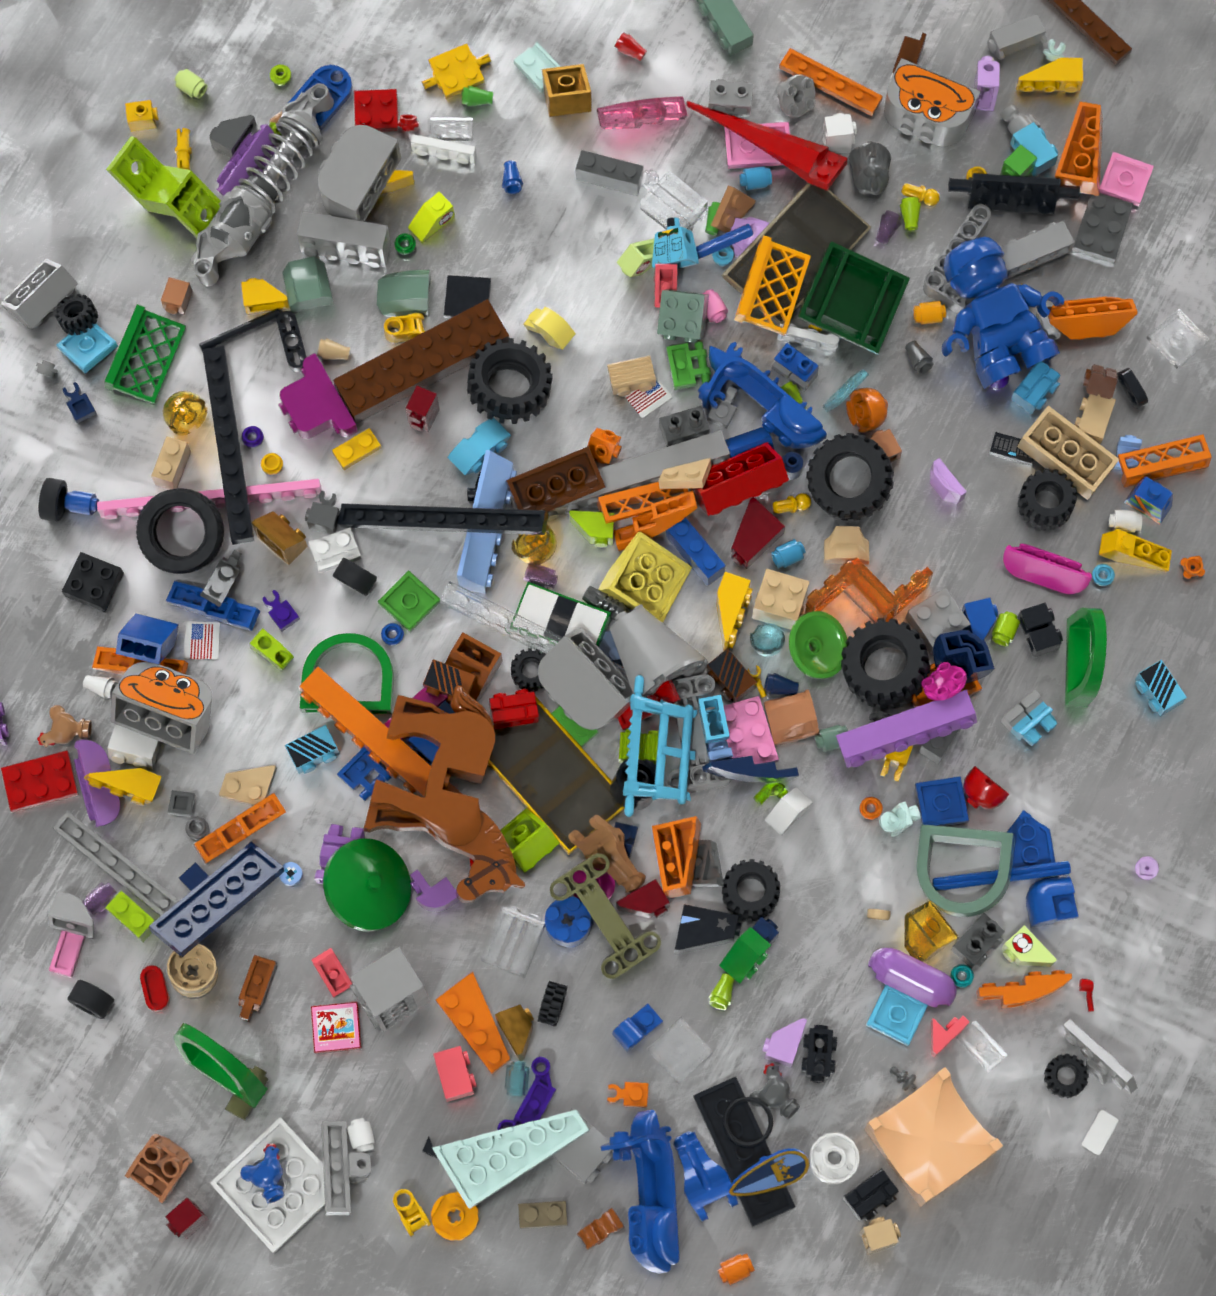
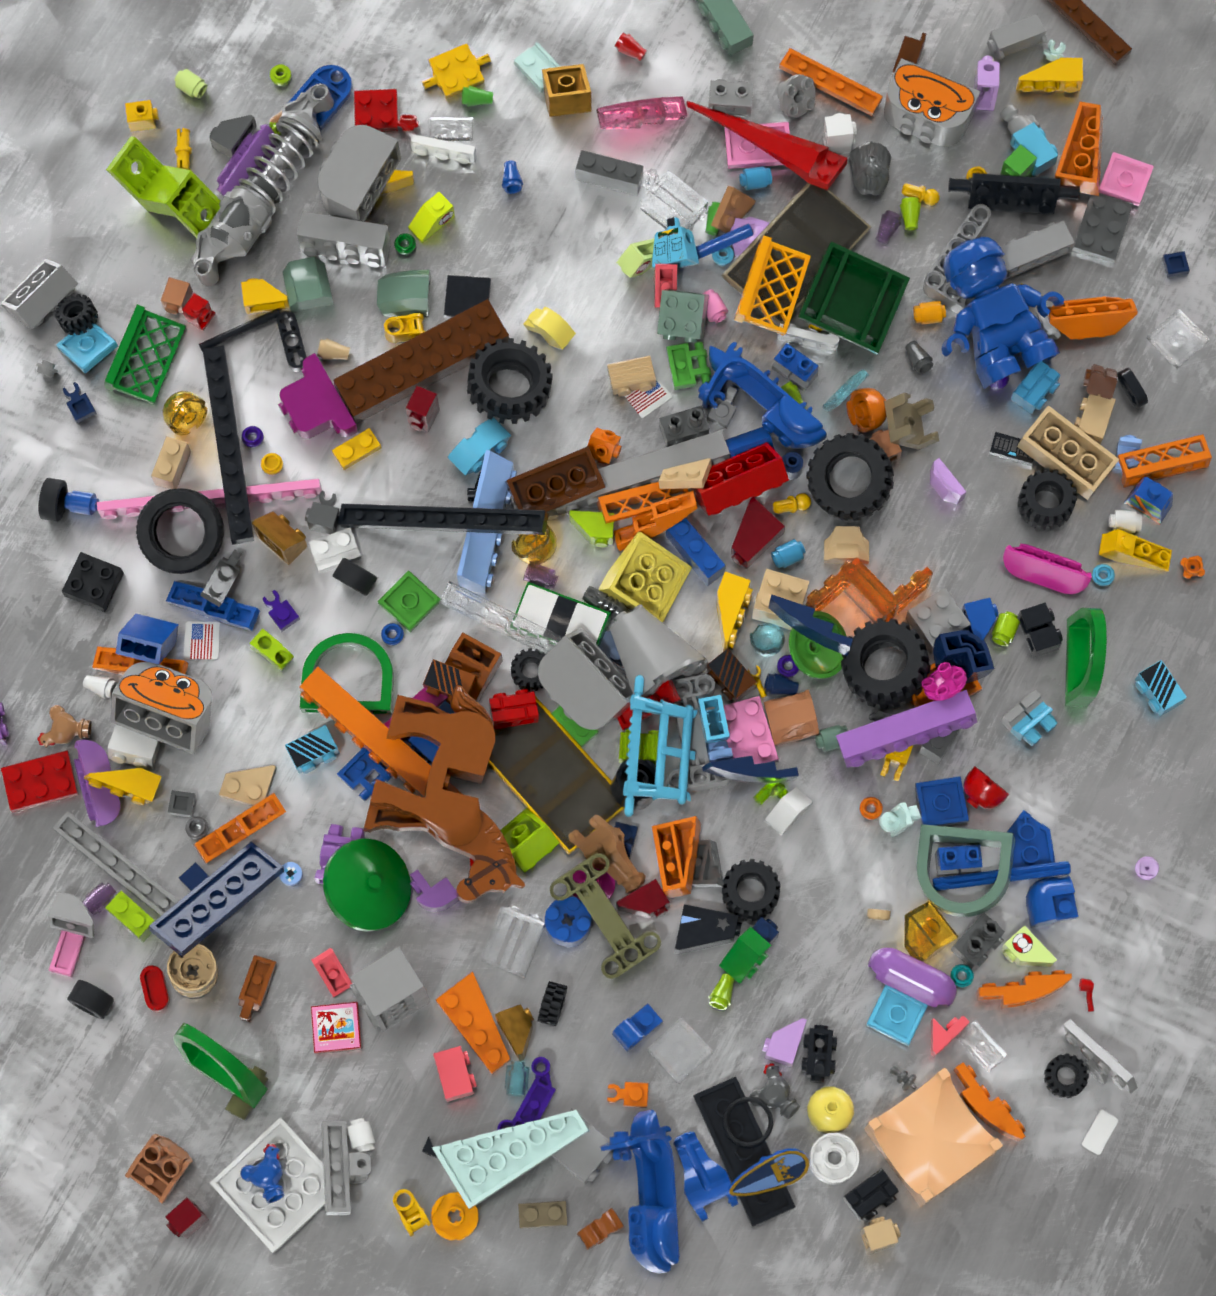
(198, 312): none -> red brick
(736, 1269): orange brick -> none
(787, 659): none -> dark purple plate
(802, 620): none -> dark blue slope
(830, 1110): none -> light yellow cylinder
(906, 422): none -> dark tan panel
(964, 858): none -> blue hips
(994, 1113): none -> orange slope
(1175, 264): none -> dark blue tile

